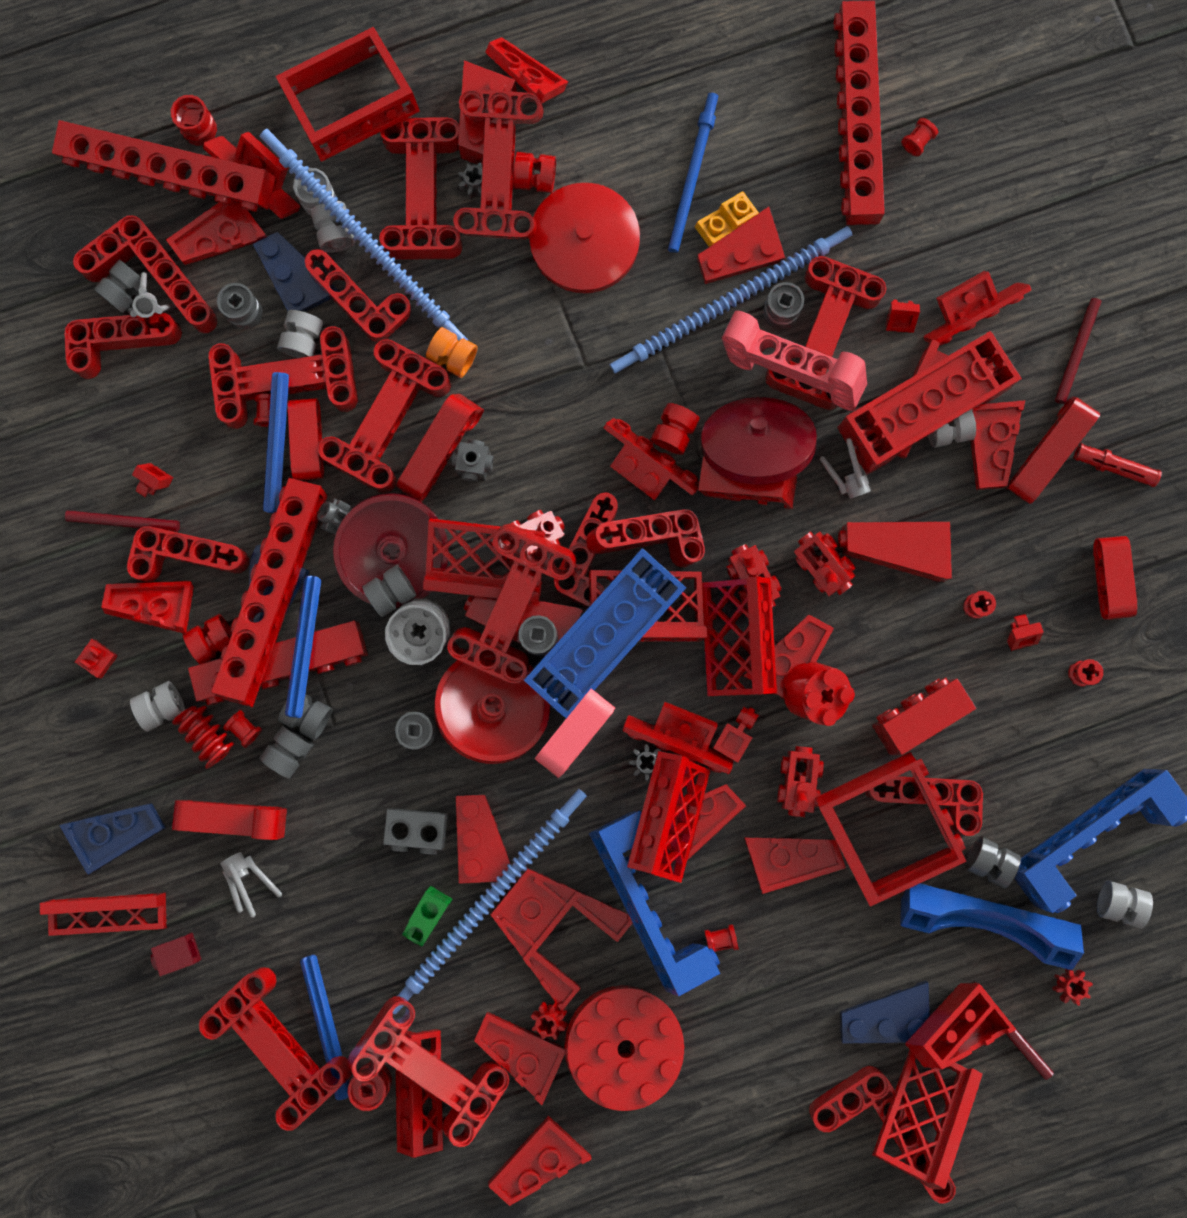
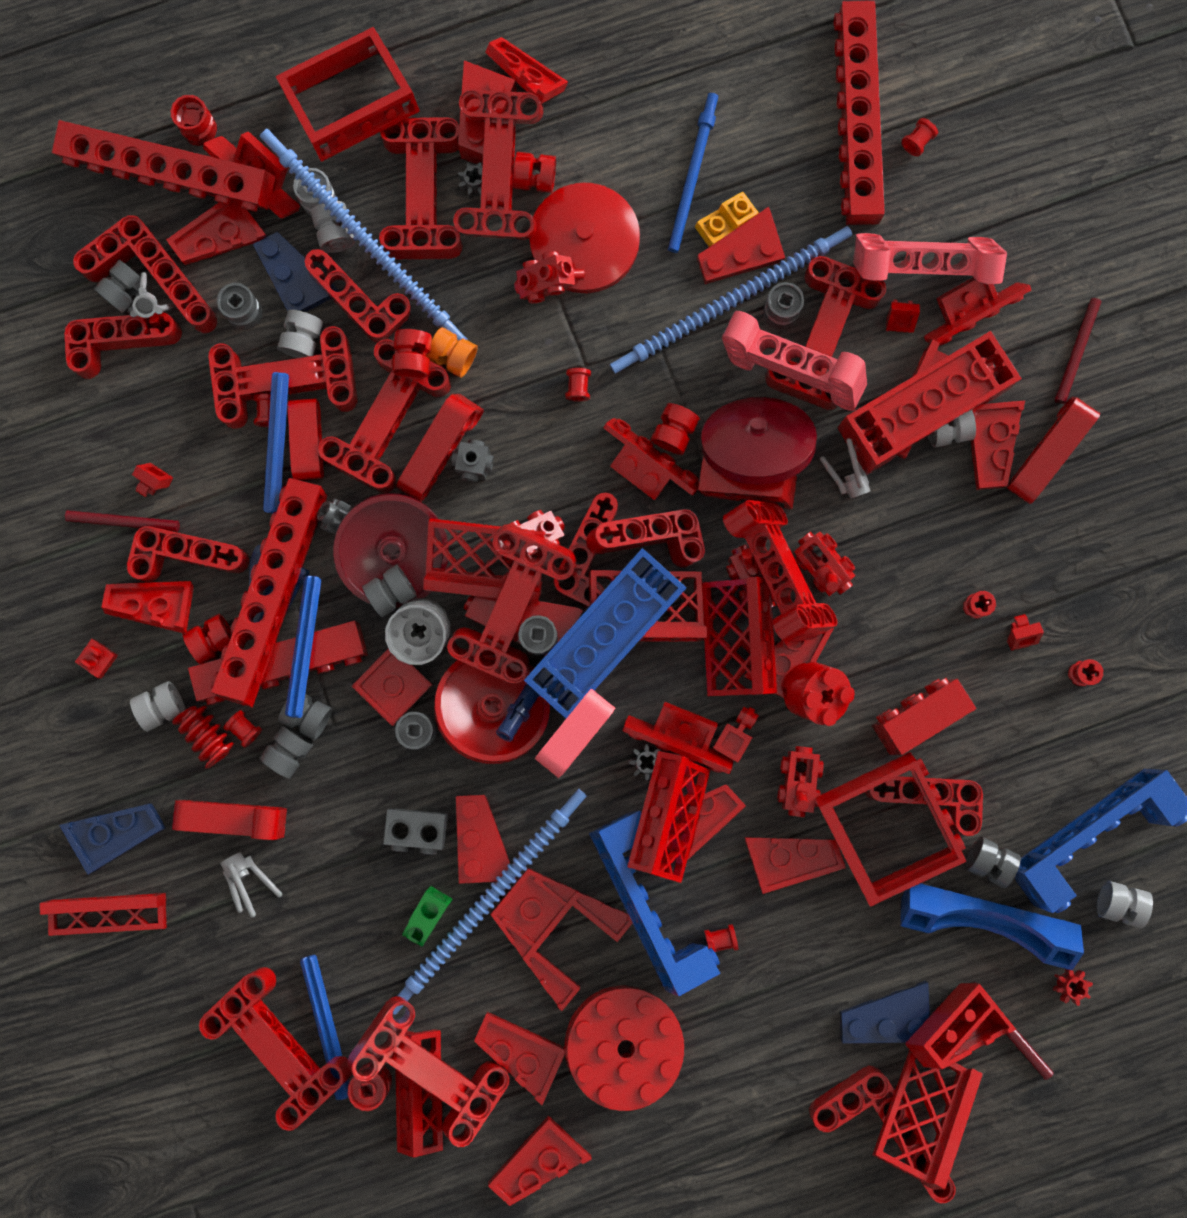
(175, 954): dark red brick -> none
(392, 687): none -> red plate
(411, 353): none -> red wheel
(517, 713): none -> dark blue pin
(546, 277): none -> red brick
(549, 1020): red gear -> none
(578, 384): none -> red bush
(762, 521): none -> red beam
(903, 546): red slope -> none
(980, 258): none -> coral beam
(1107, 461): red pin -> none
(1115, 577): red beam -> none

